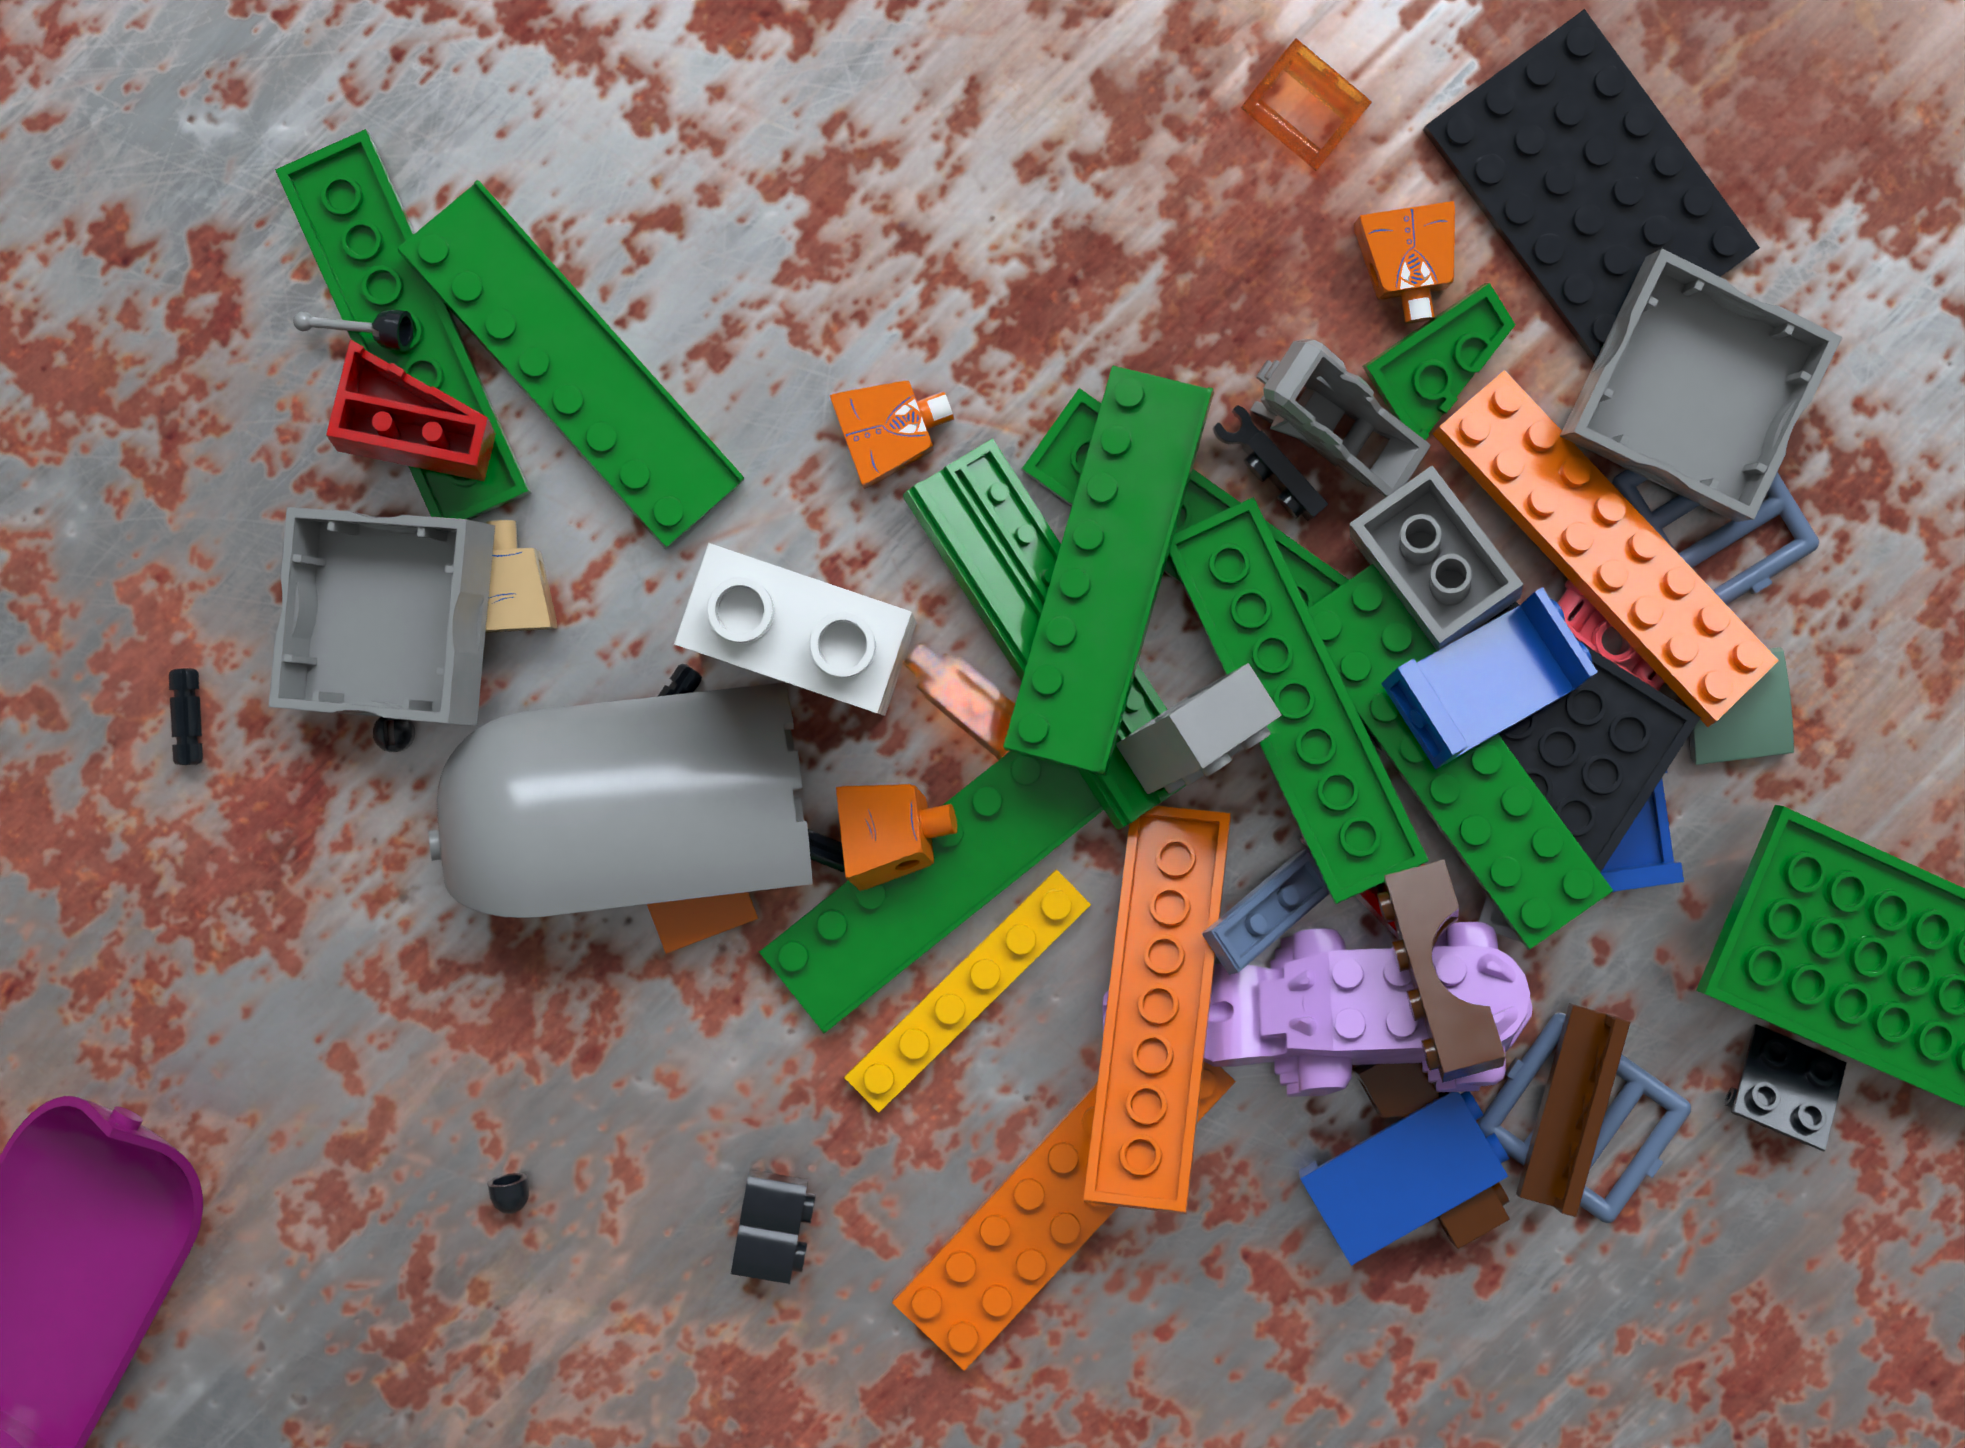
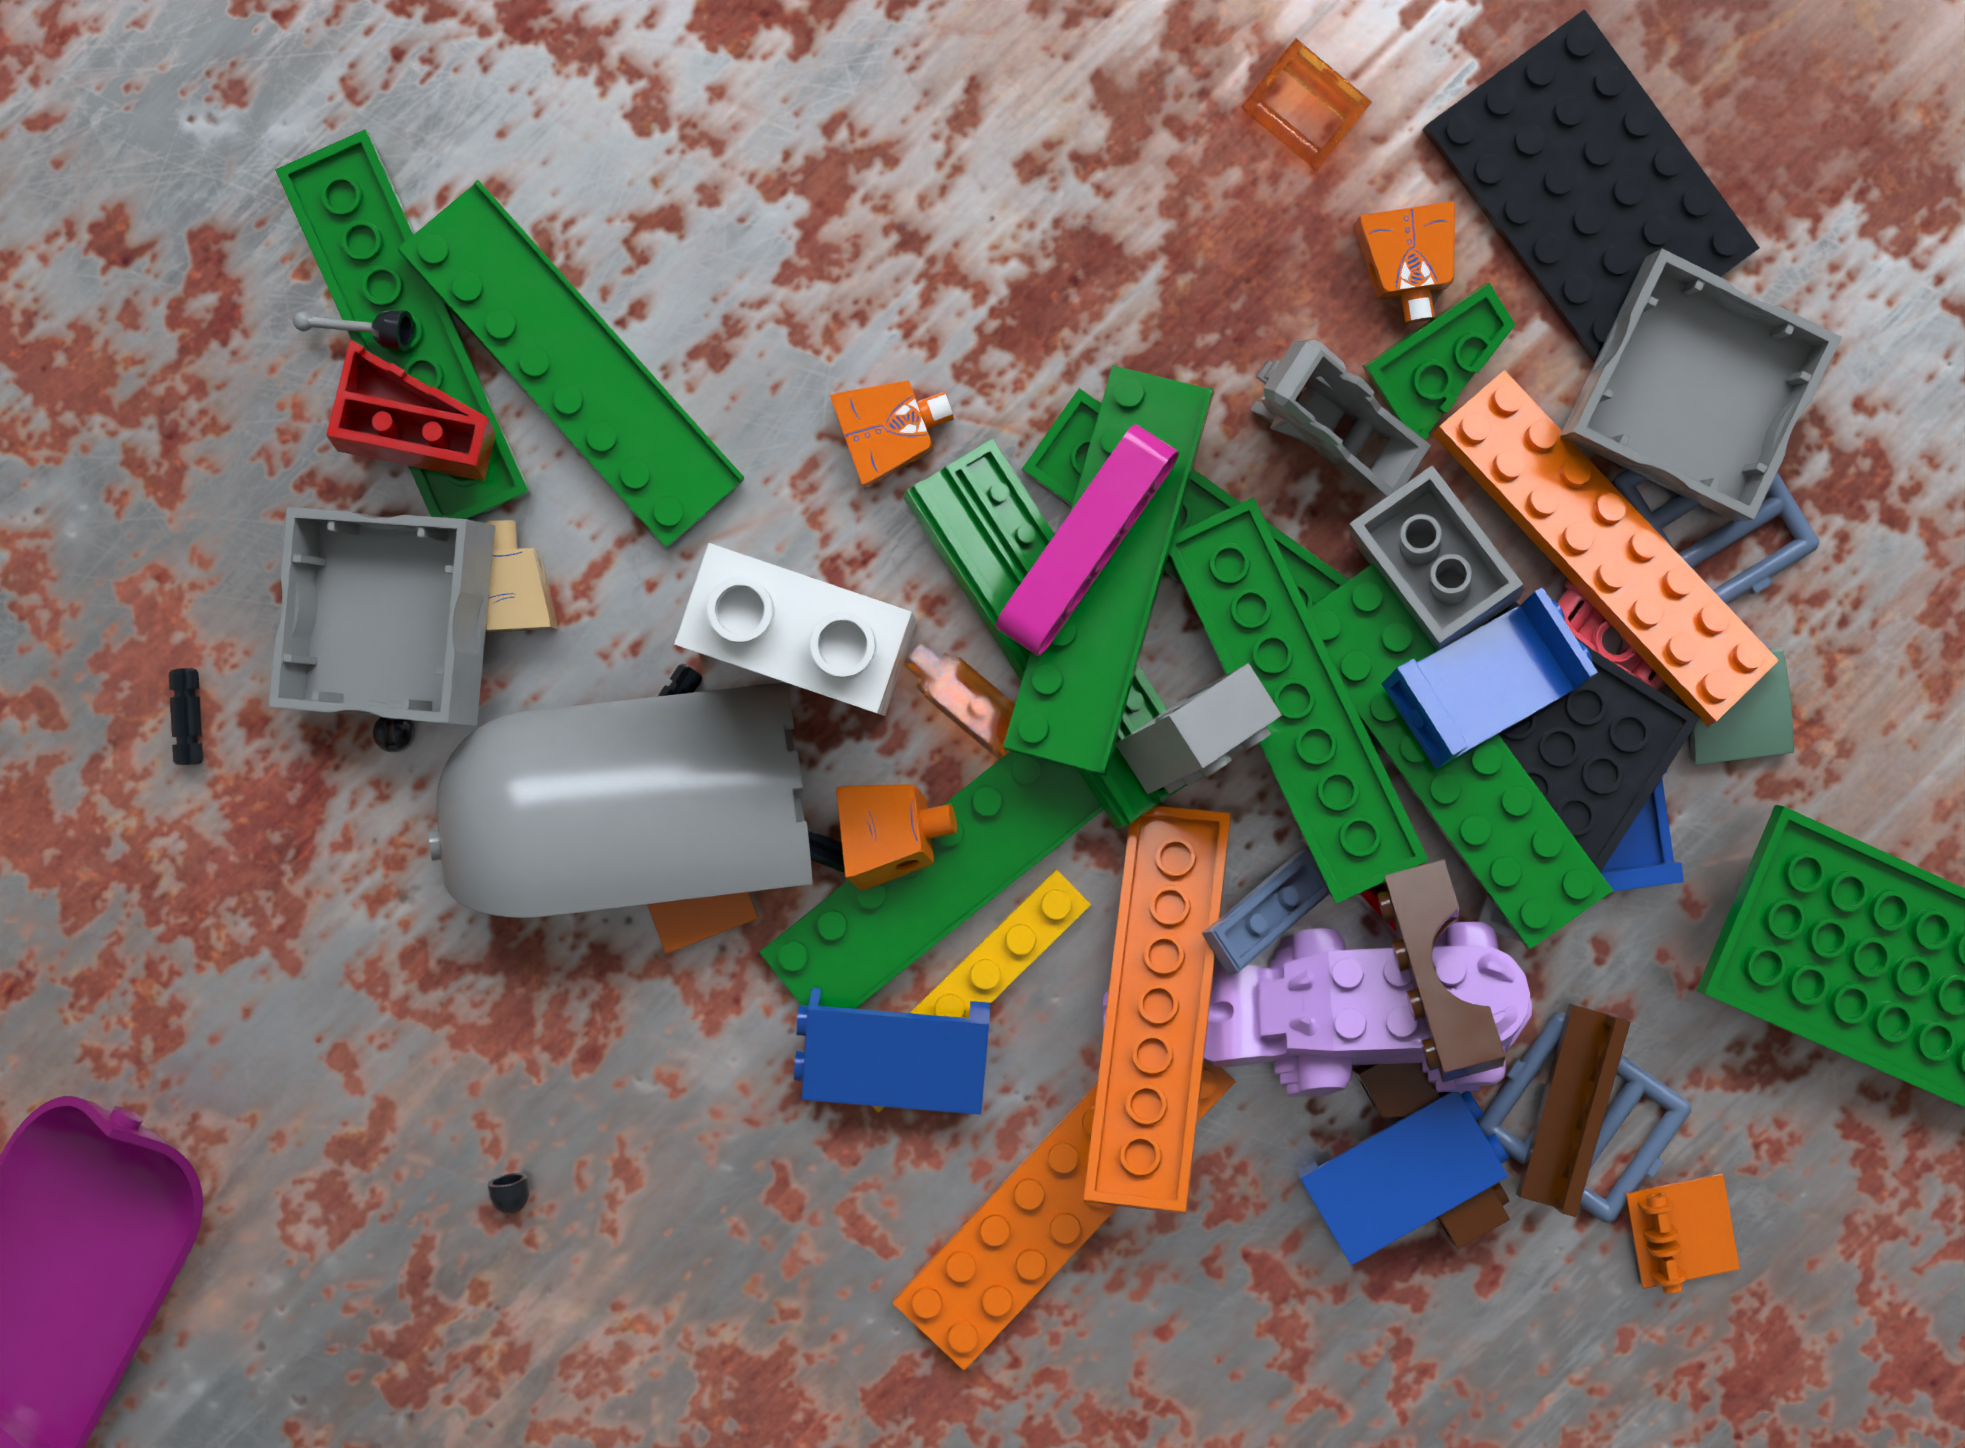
(770, 1227): black brick -> none
(892, 1057): none -> blue panel
(1087, 539): none -> dark pink beam
(1269, 462): black plate -> none
(1682, 1232): none -> orange hinge
(1788, 1088): black hinge -> none

